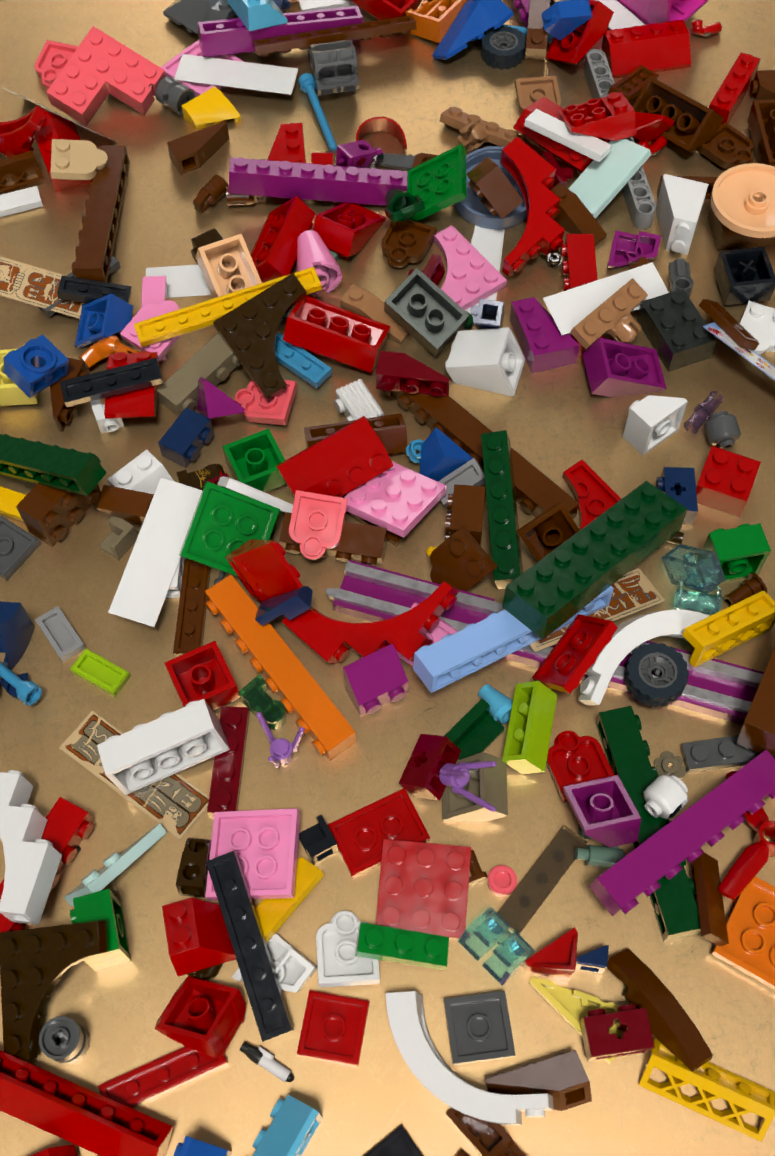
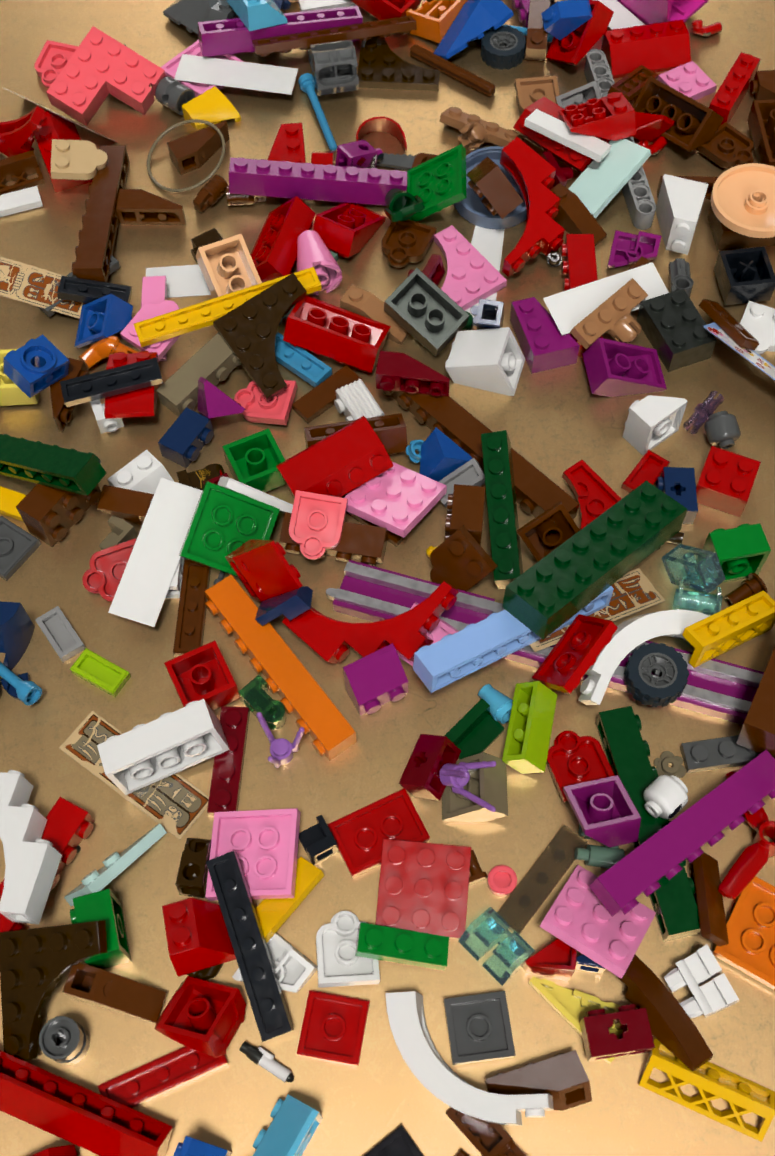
(107, 569): none -> red plate
(114, 992): none -> reddish brown slope
(145, 208): none -> reddish brown slope
(204, 180): none -> dark tan piece
(323, 395): none -> reddish brown tile
(385, 70): none -> dark brown plate
(452, 70): none -> reddish brown axle
(579, 95): none -> light grey slope
(590, 929): none -> bright pink plate
(646, 470): none -> red tile
(689, 81): none -> bright pink plate
(695, 971): none -> white hips

